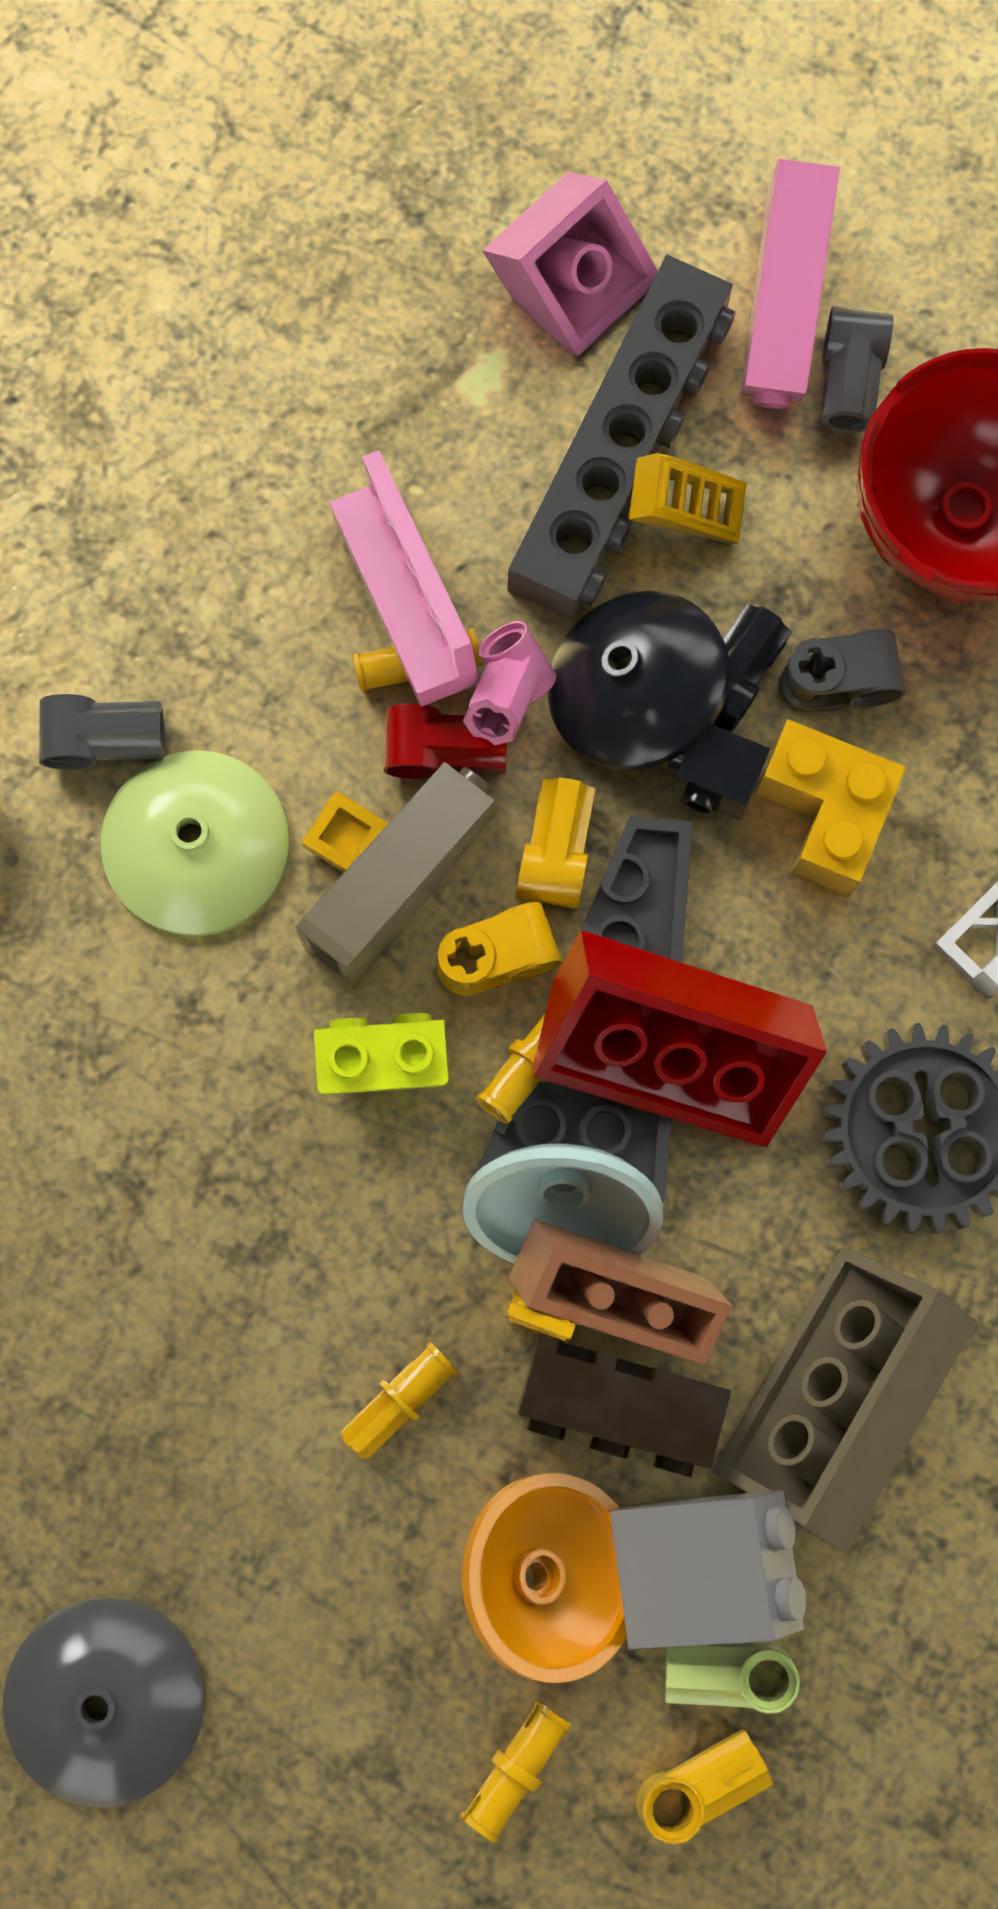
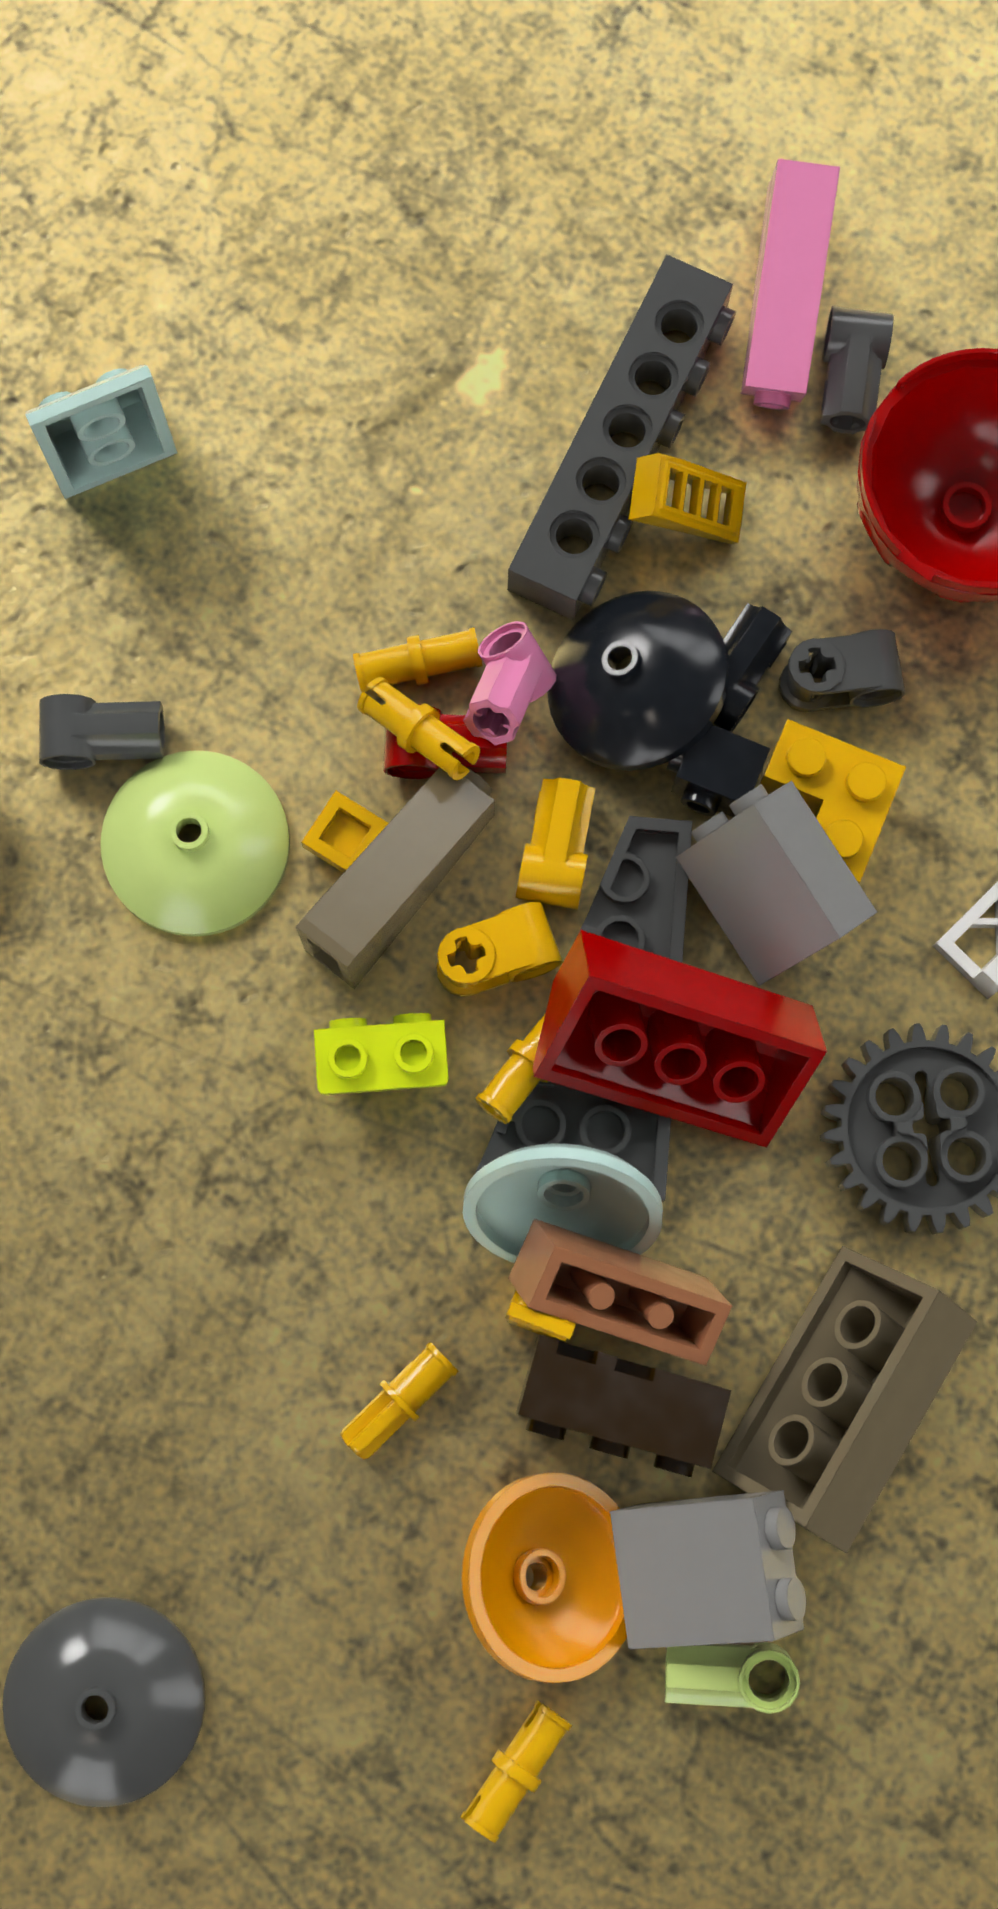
(102, 430): none -> light aqua slope
(405, 586): bright pink fence -> none
(418, 728): none -> yellow pin
(573, 261): bright pink slope -> none
(711, 1786): yellow piece -> none
(774, 880): none -> light grey brick

